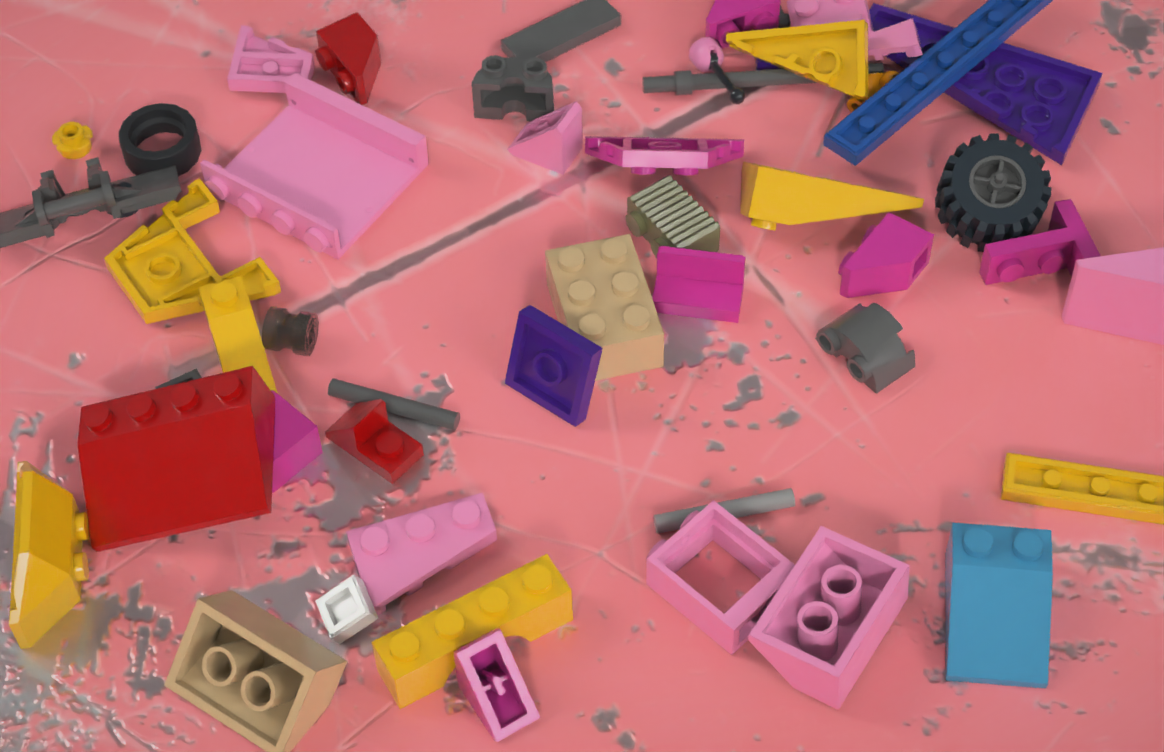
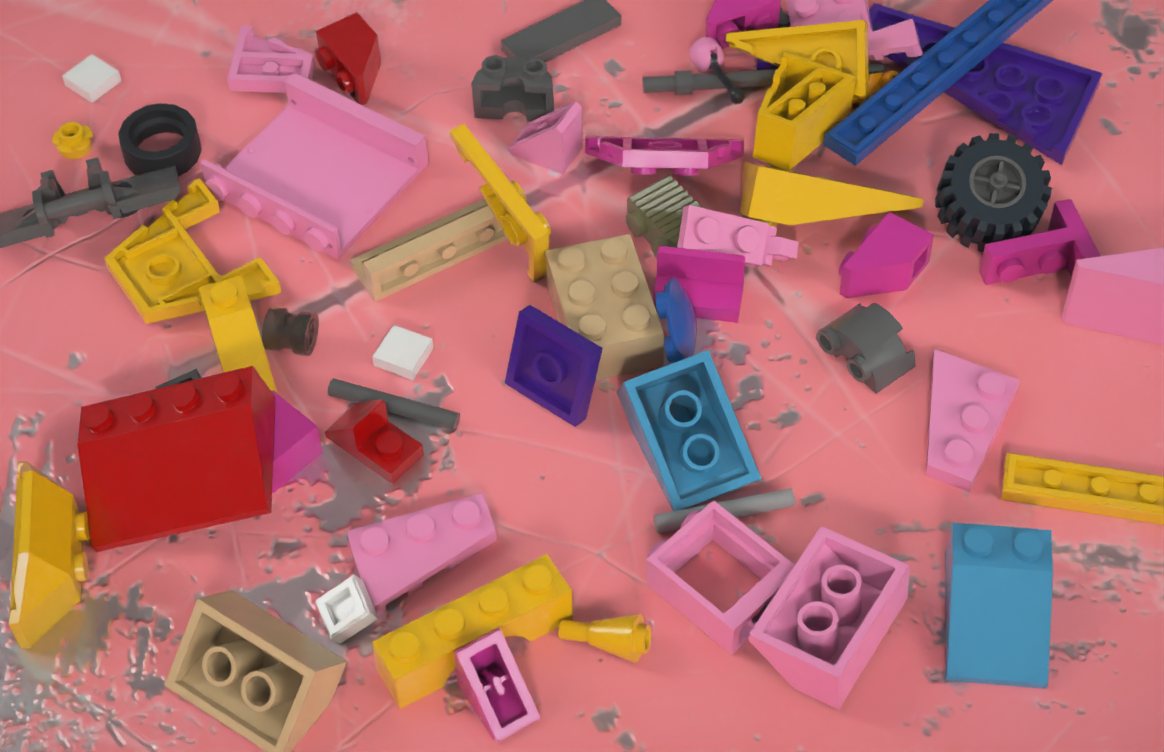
(91, 78): none -> white tile
(403, 352): none -> white tile
(428, 250): none -> tan fence
(507, 202): none -> yellow wing
(620, 636): none -> yellow cone
(681, 319): none -> blue dish
(688, 431): none -> dark azure slope
(736, 235): none -> bright pink hinge
(800, 110): none -> yellow wedge
(964, 417): none -> bright pink wing

